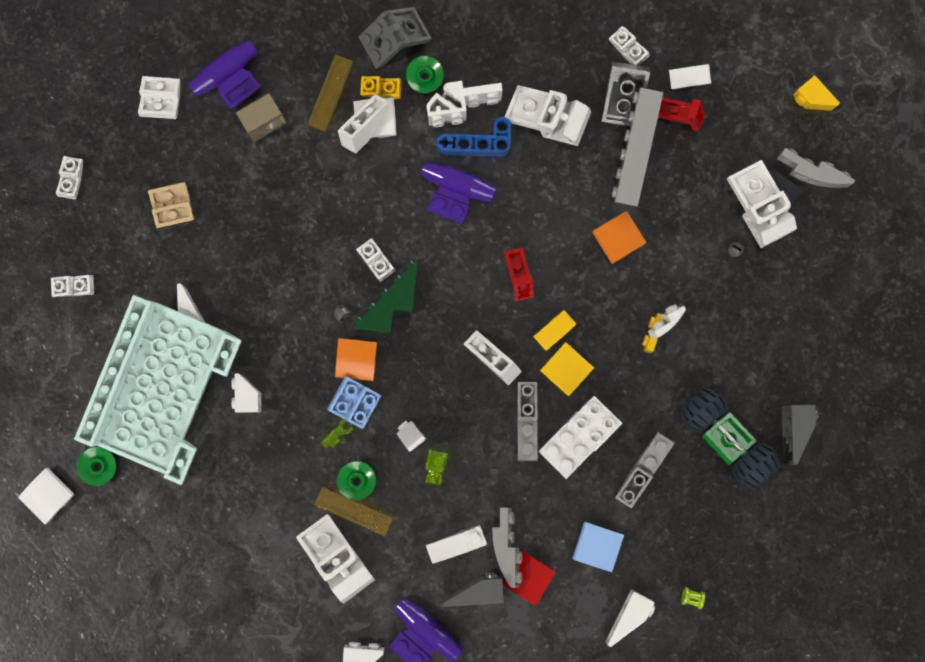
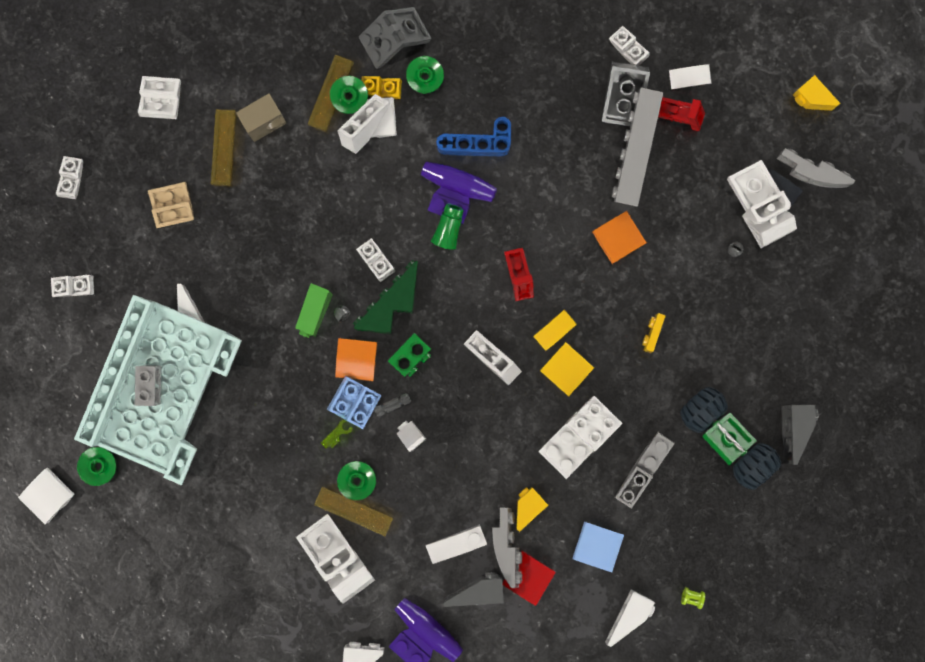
(147, 385): none -> light grey brick
(223, 147): none -> clear yellow plate
(228, 75): dark purple plate -> none
(247, 397): white slope -> none
(313, 310): none -> bright green slope
(350, 85): none -> green dish
(392, 405): none -> dark grey axle
(405, 352): none -> green brick
(435, 463): clear neon green plate -> none
(448, 227): none -> green plant
(454, 110): white piece -> none
(527, 421): light grey slope -> none
(528, 507): none -> yellow slope
(549, 114): white piece -> none
(669, 318): white slope -> none

